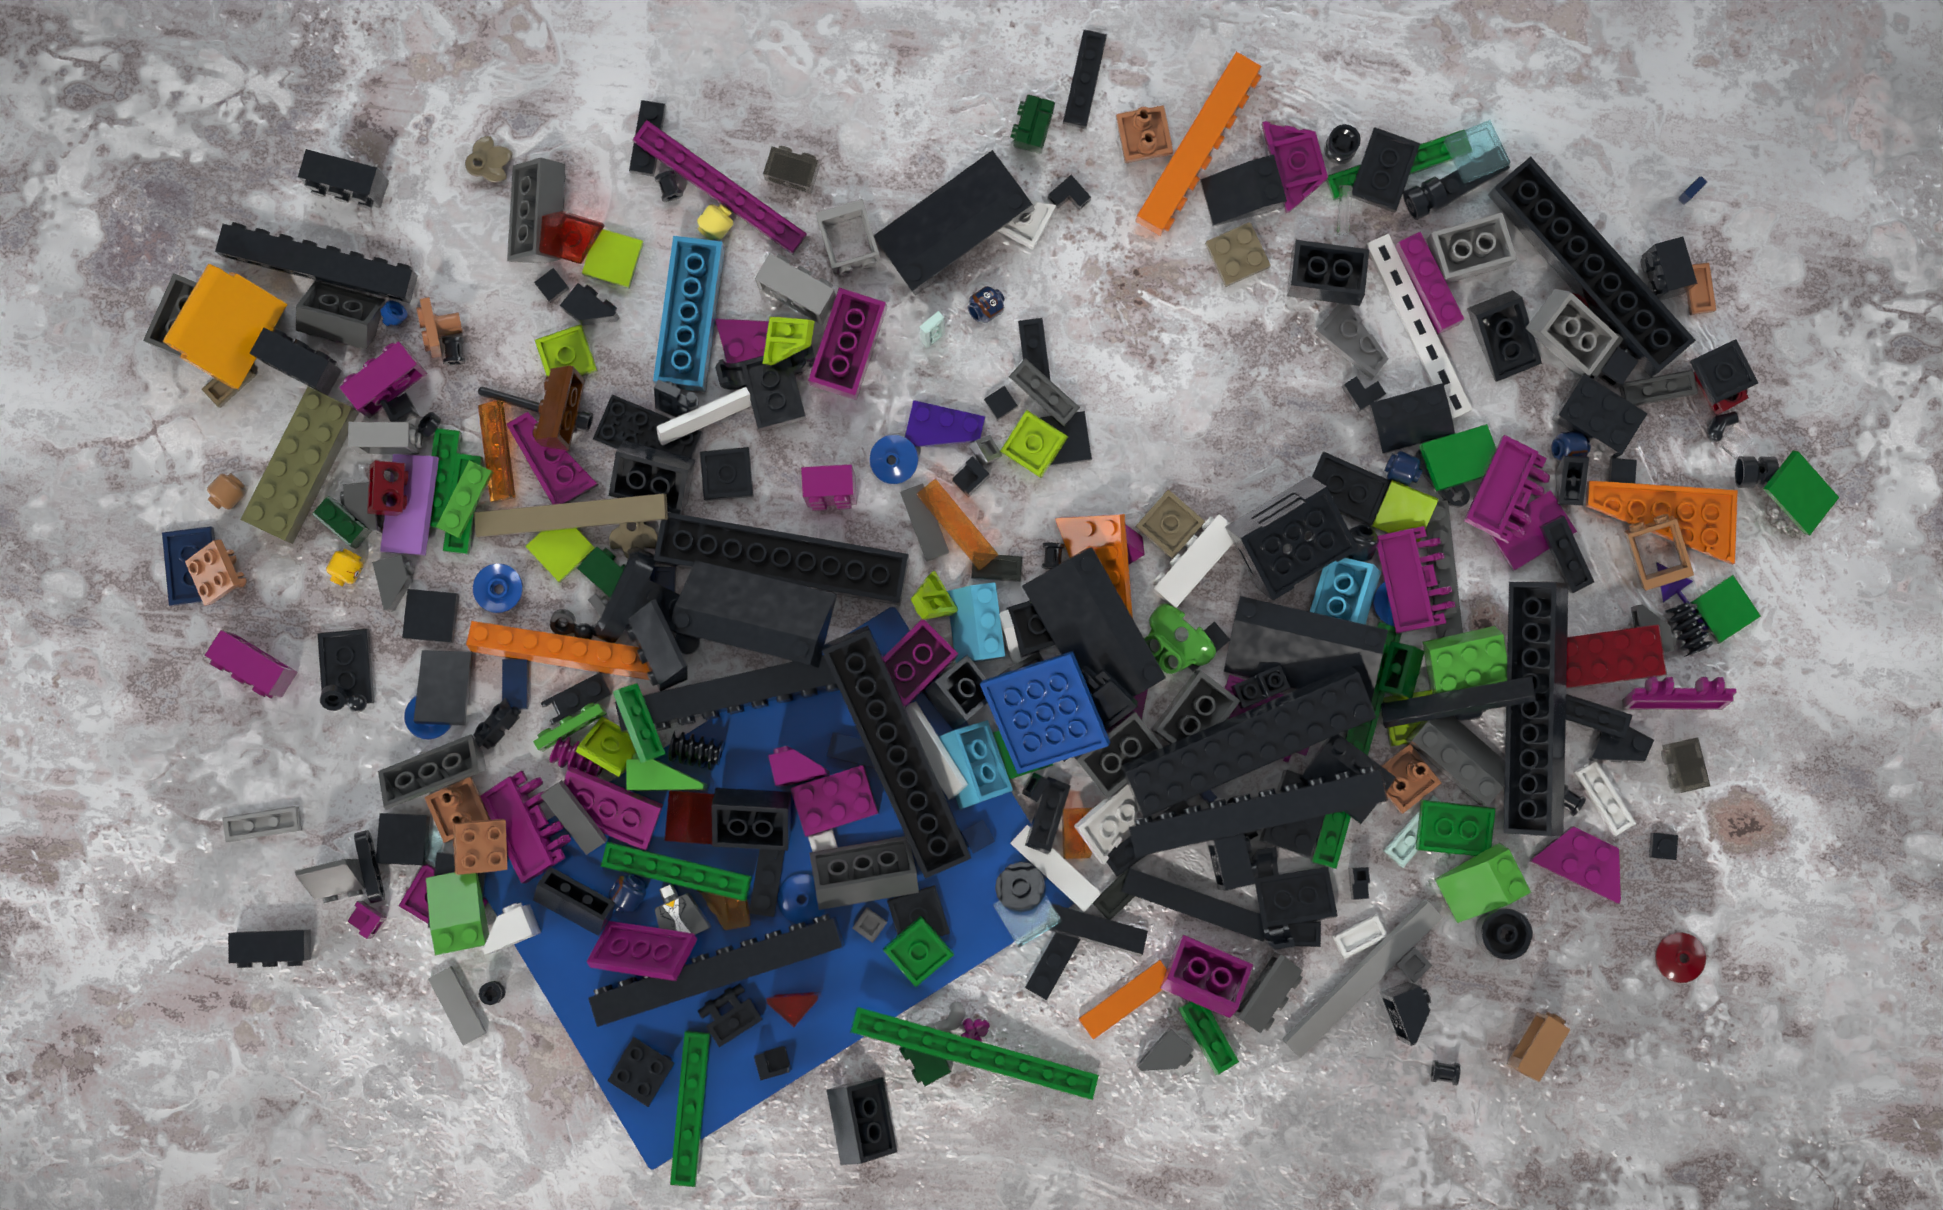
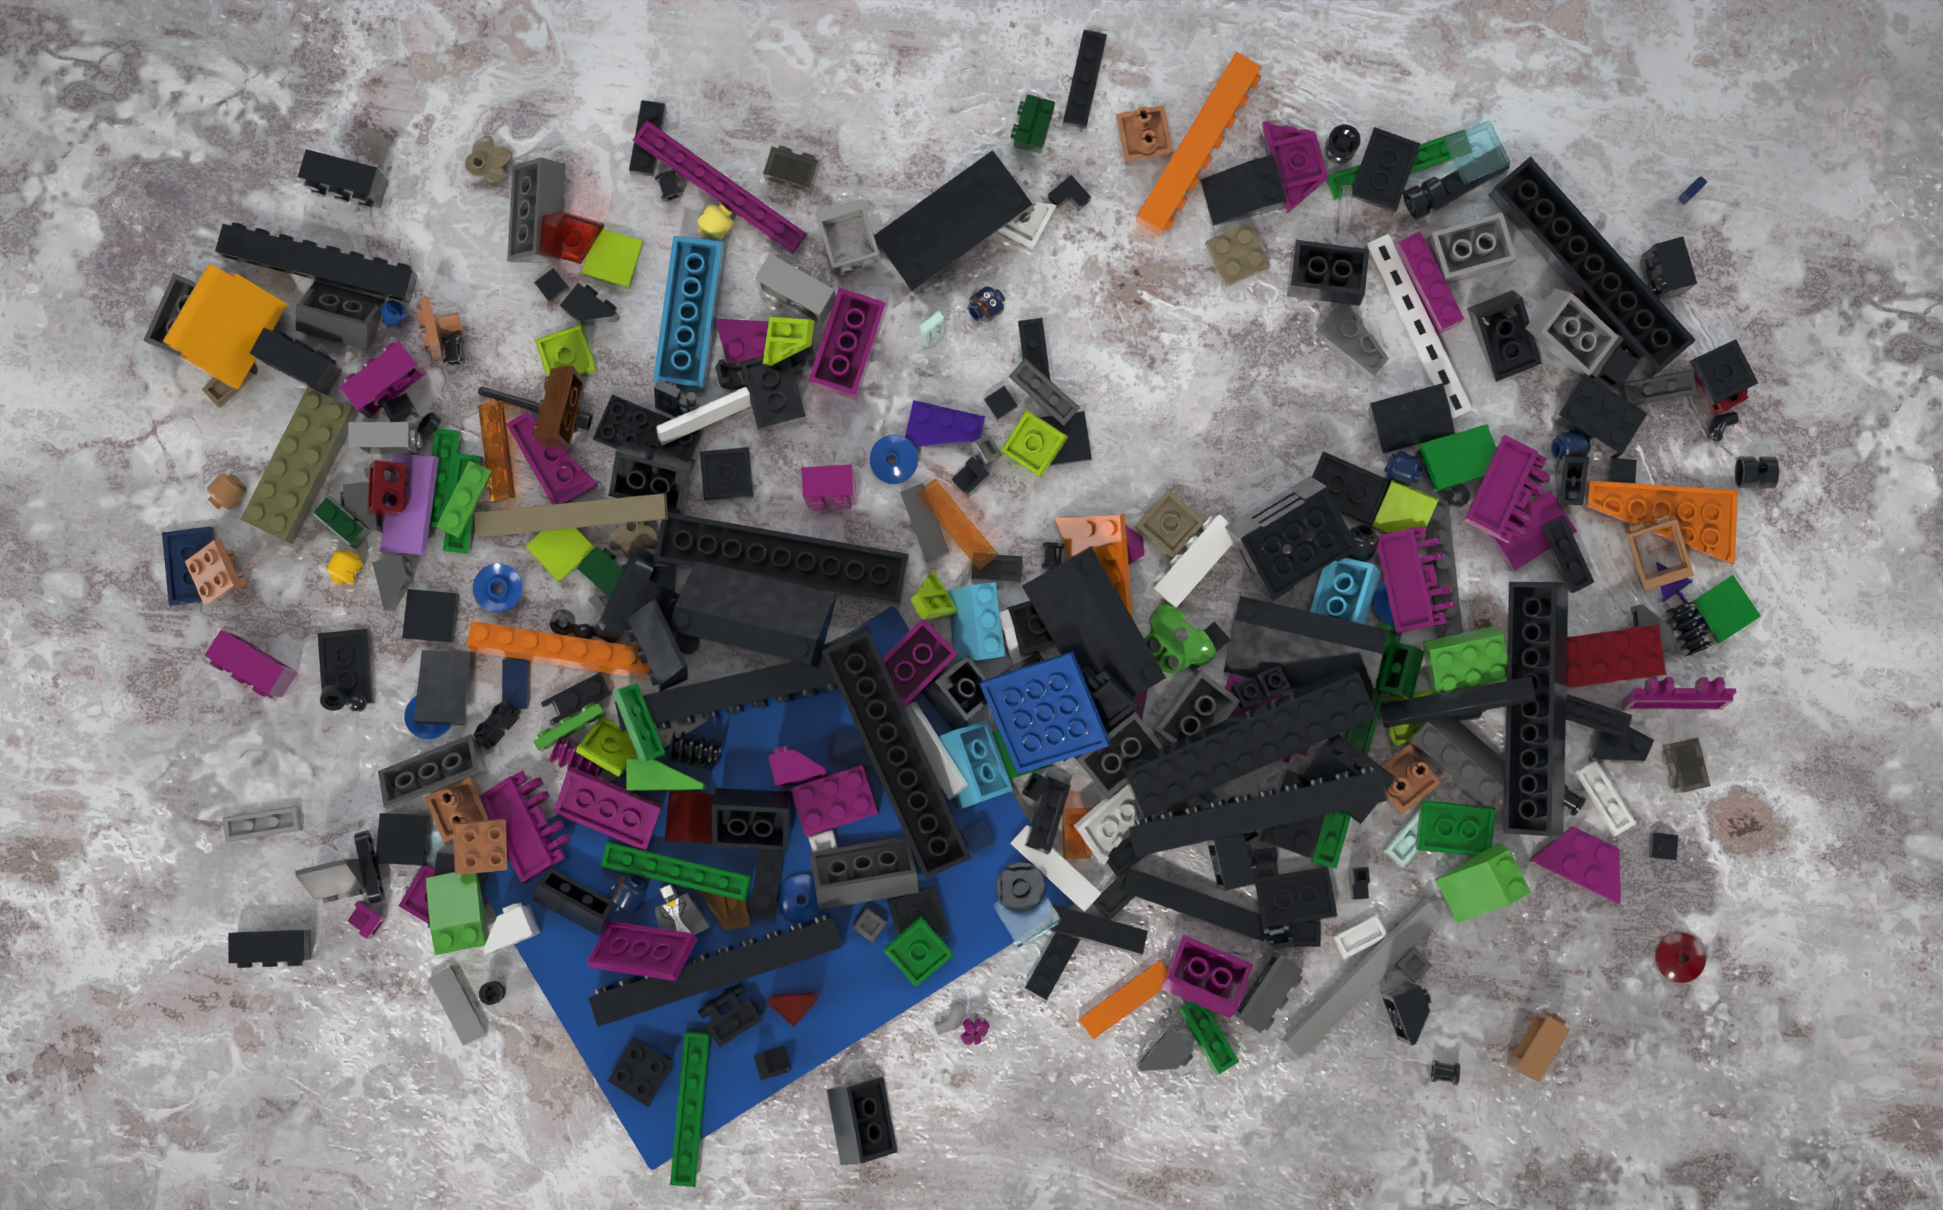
(574, 817): dark grey tile -> none
(926, 1067): dark green brick -> none
(974, 1053): green plate -> none
(1360, 396): black piece -> none
(1517, 939): black brick -> none
(1701, 296): nougat tile -> none
(1801, 492): green tile -> none

